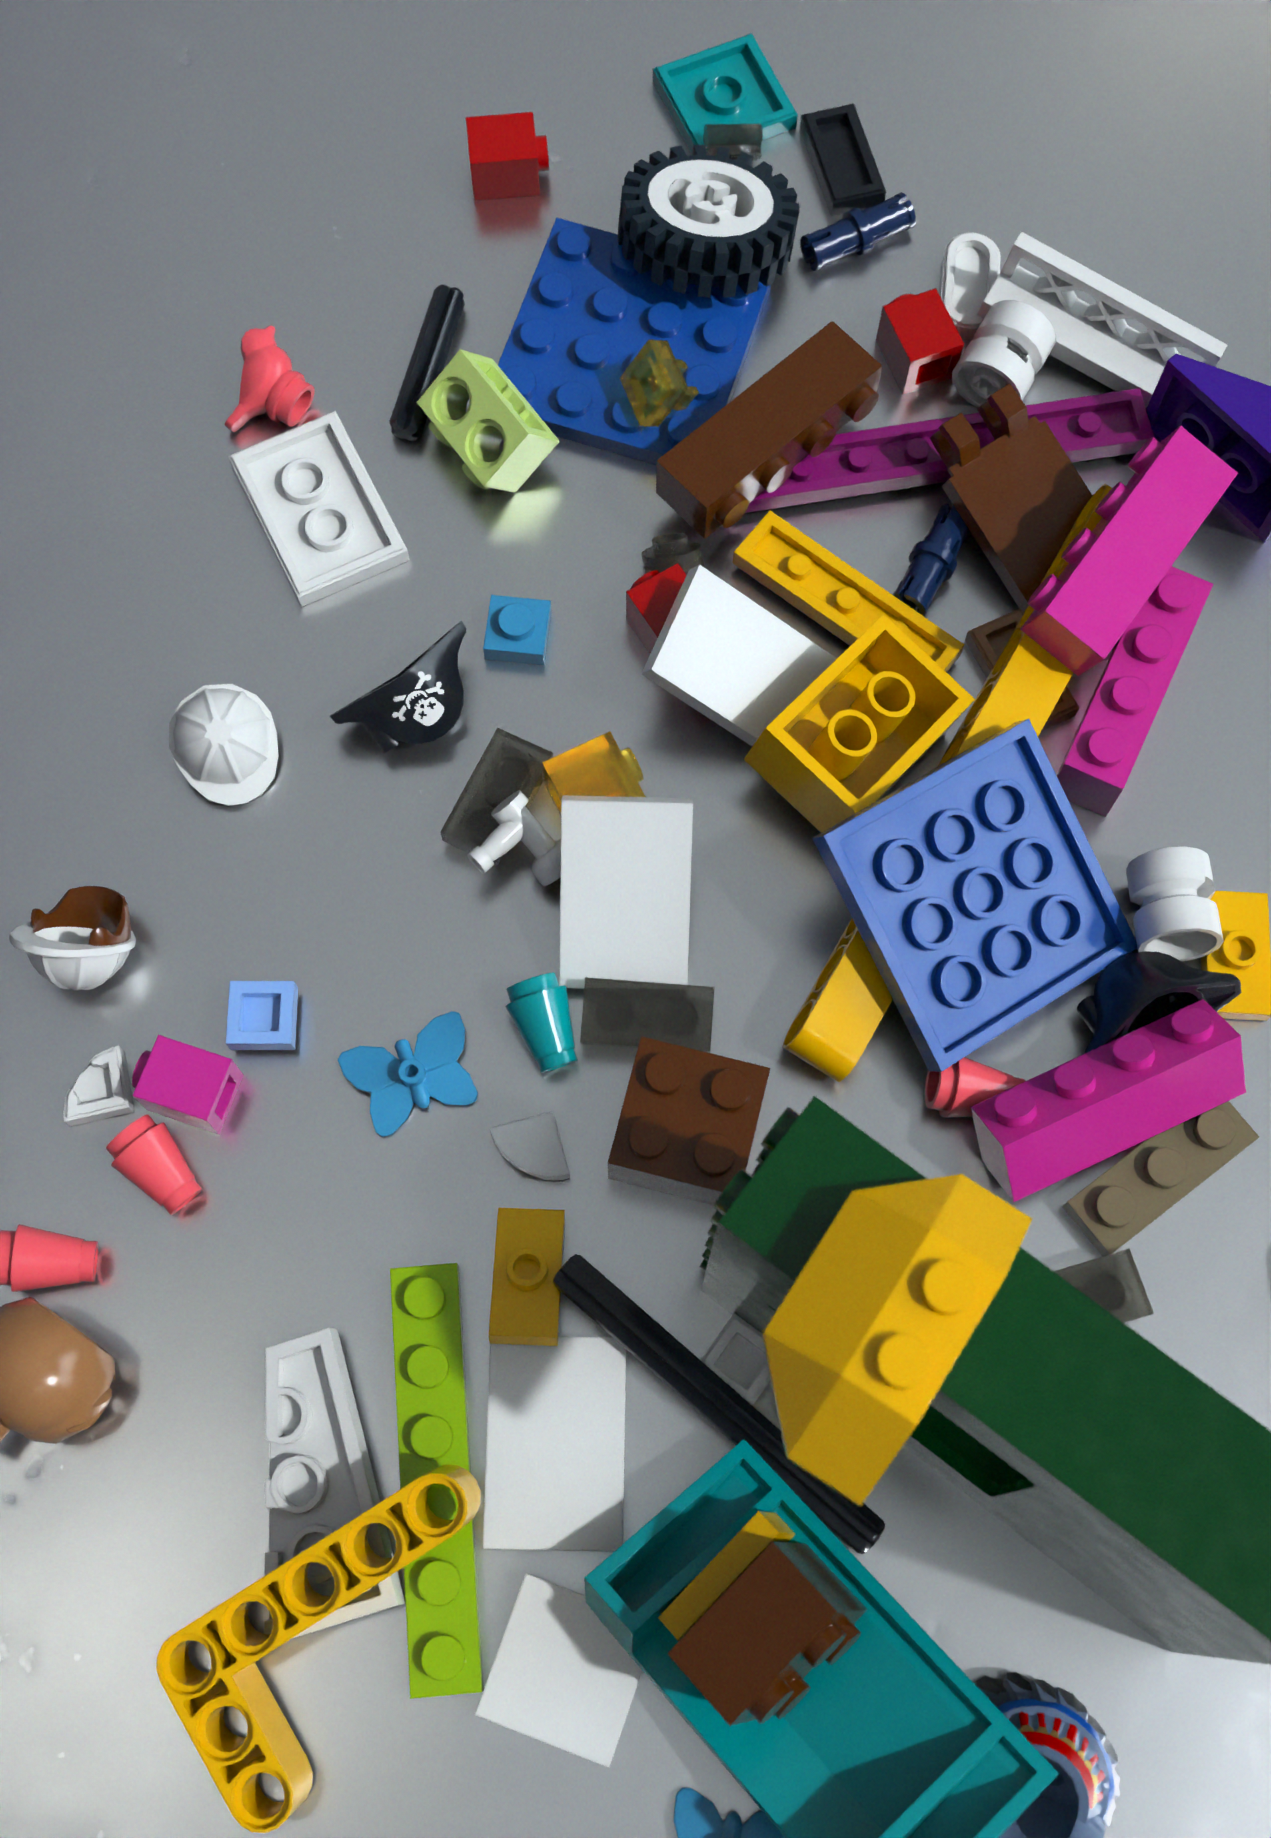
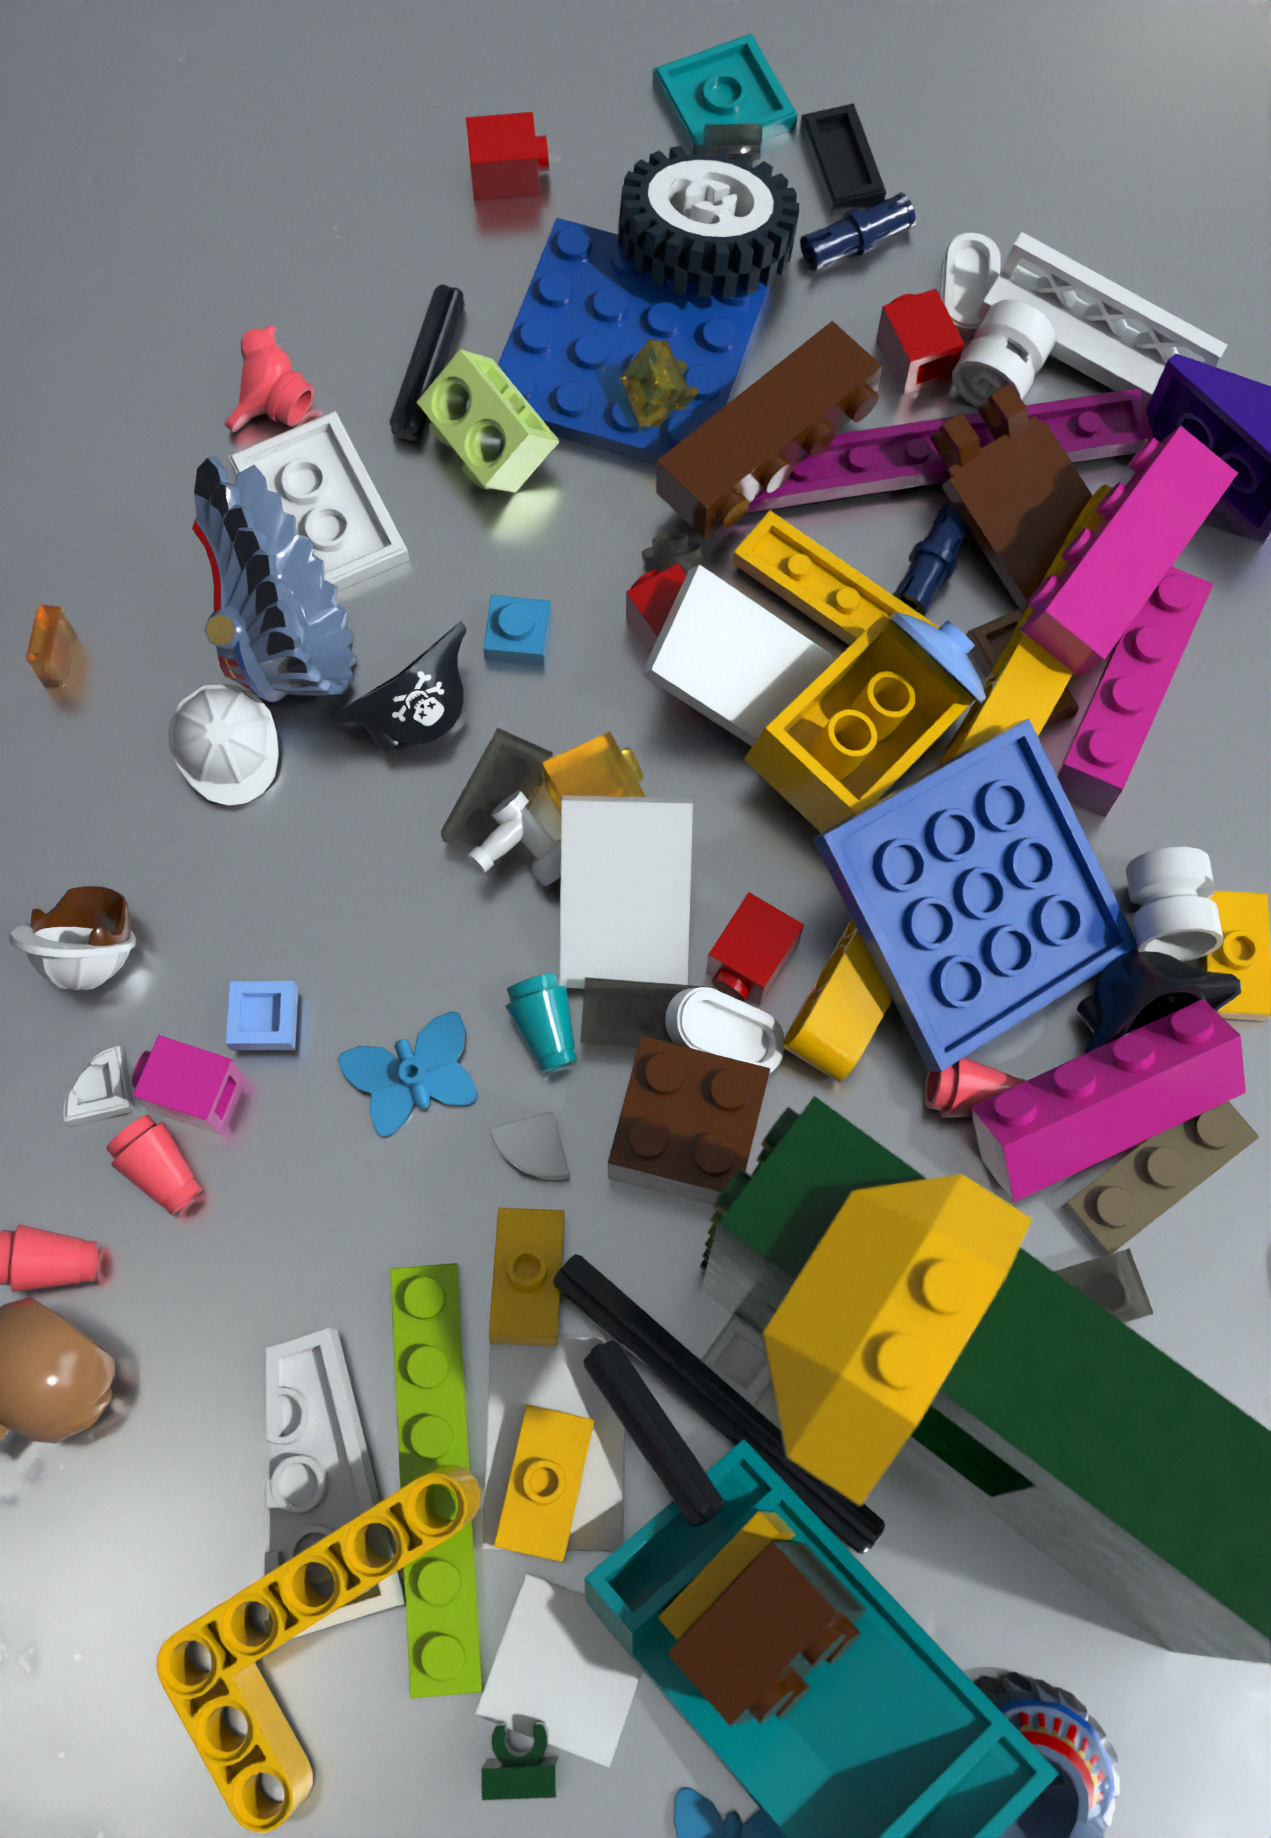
(51, 646): none -> clear orange tile
(271, 606): none -> sand blue piece
(520, 1774): none -> dark green tile
(544, 1483): none -> yellow plate
(654, 1434): none -> black axle
(724, 1027): none -> white tile
(753, 950): none -> red brick
(946, 647): none -> light blue dish

